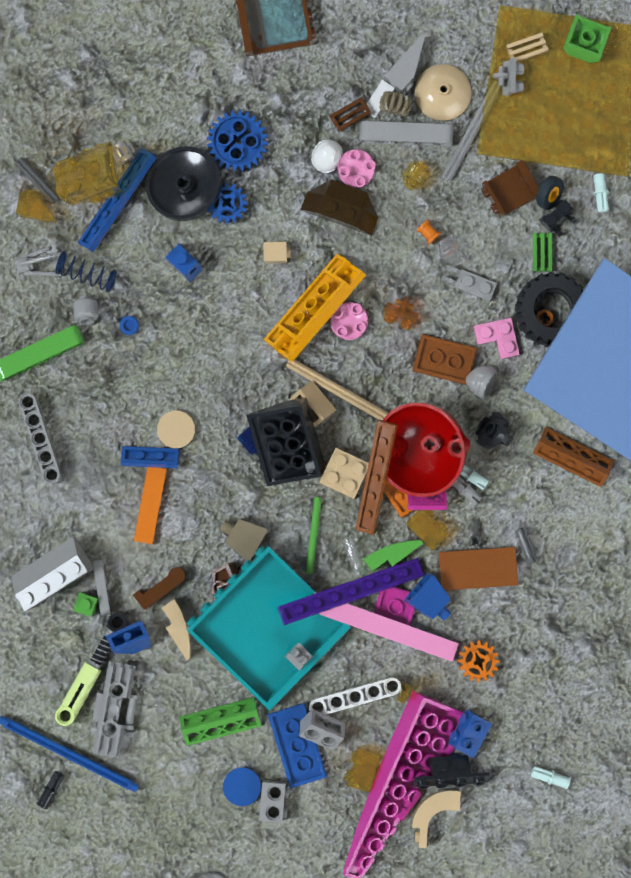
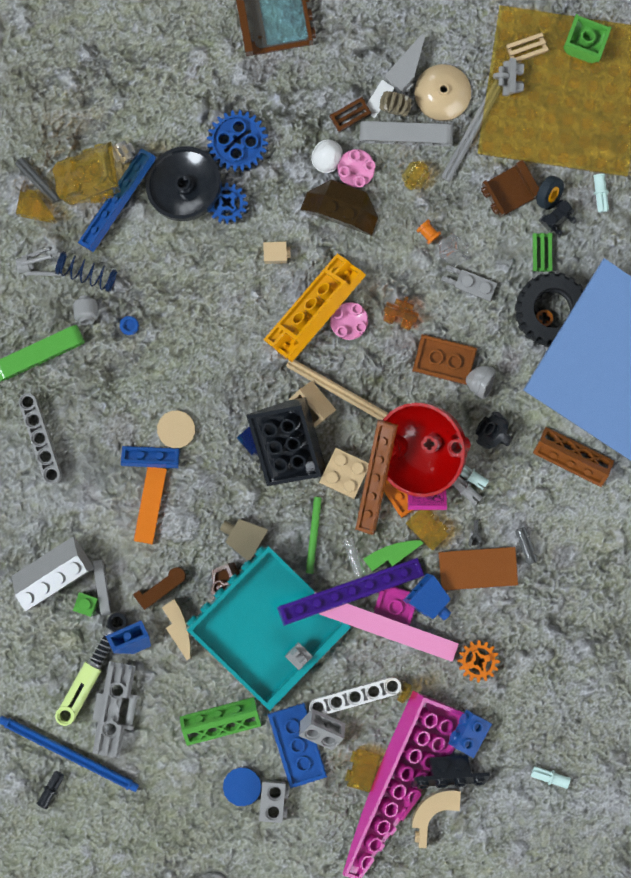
(183, 263): blue torso -> none
(501, 332): bright pink plate -> none

